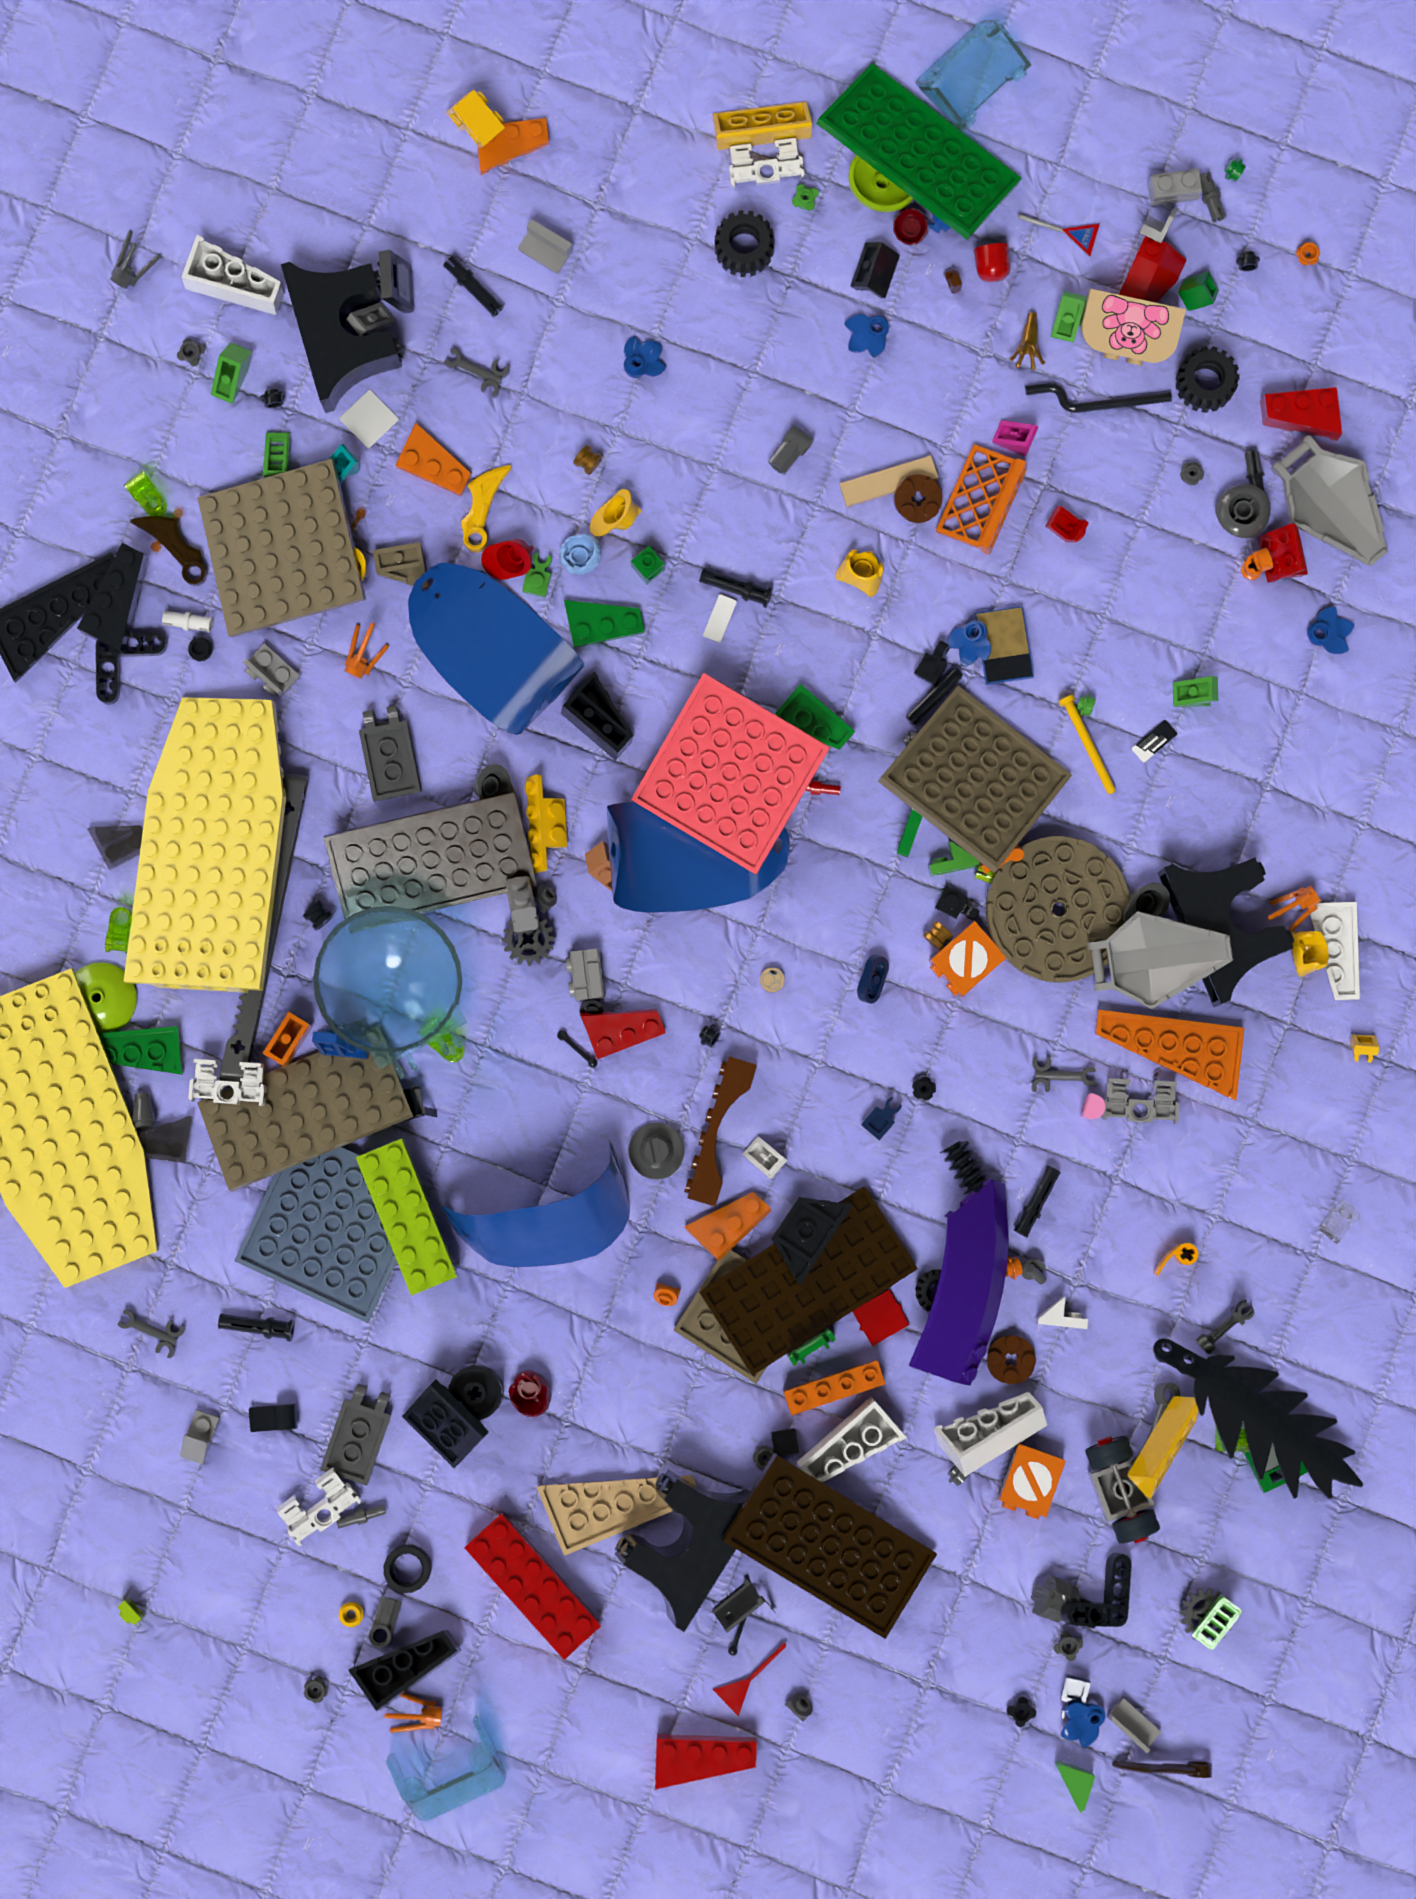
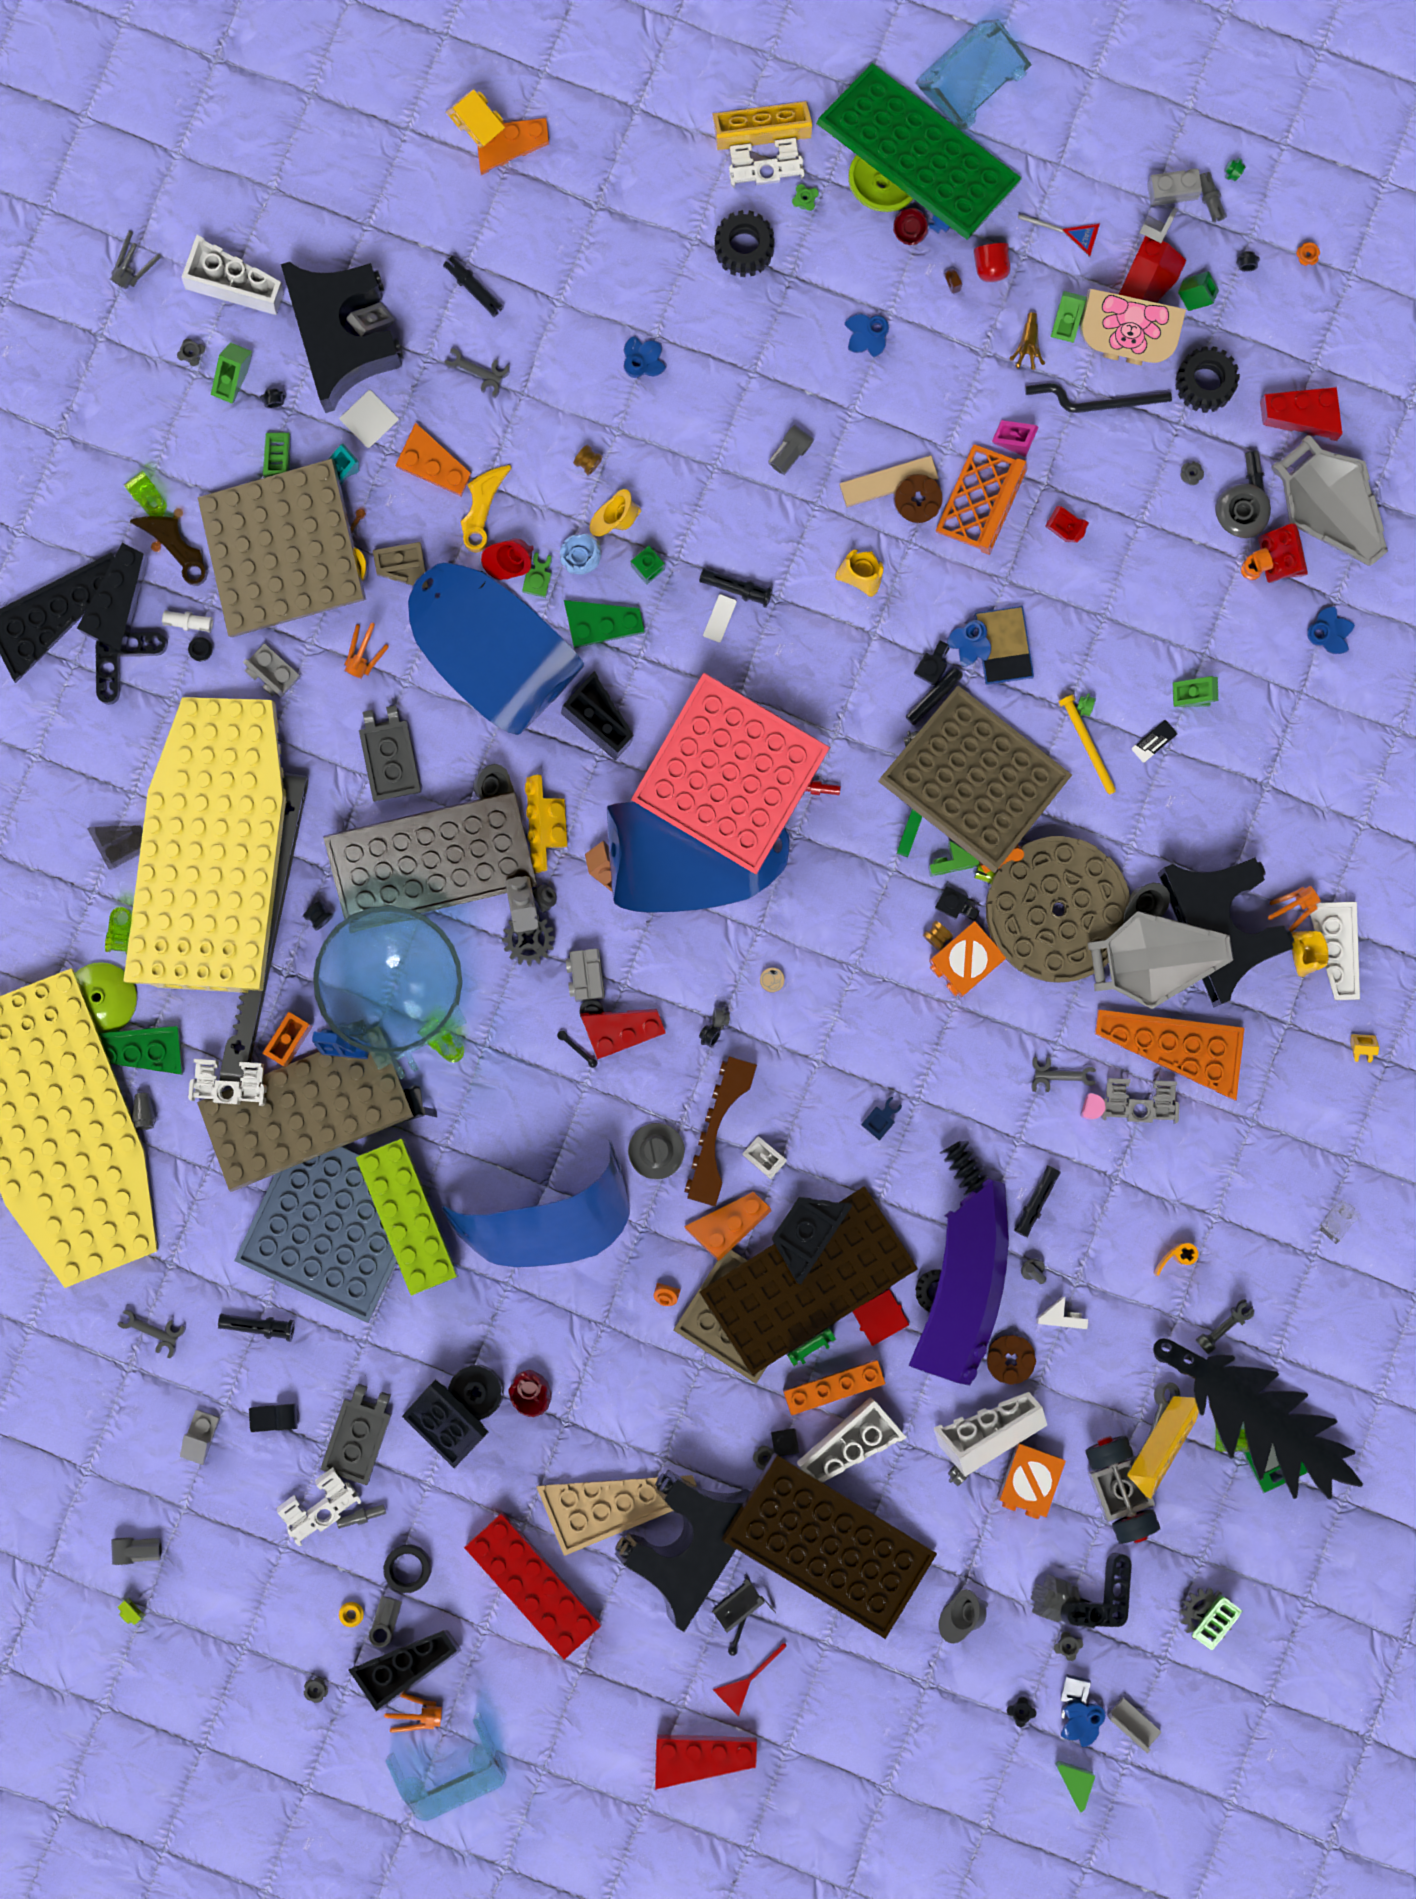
(129, 1550): none -> dark grey piece
(168, 1141): clear smoke wing -> none
(395, 281): black container -> none
(545, 247): light grey panel -> none
(720, 1017): none -> dark grey plate
(800, 1706): dark grey plate -> none
(815, 718): green wing -> none
(873, 979): dark blue plate -> none
(875, 269): black panel -> none
(917, 1087): black plate -> none
(962, 1616): none -> dark grey piece
(1014, 1267): orange plate -> none
(1192, 1768): piece -> none

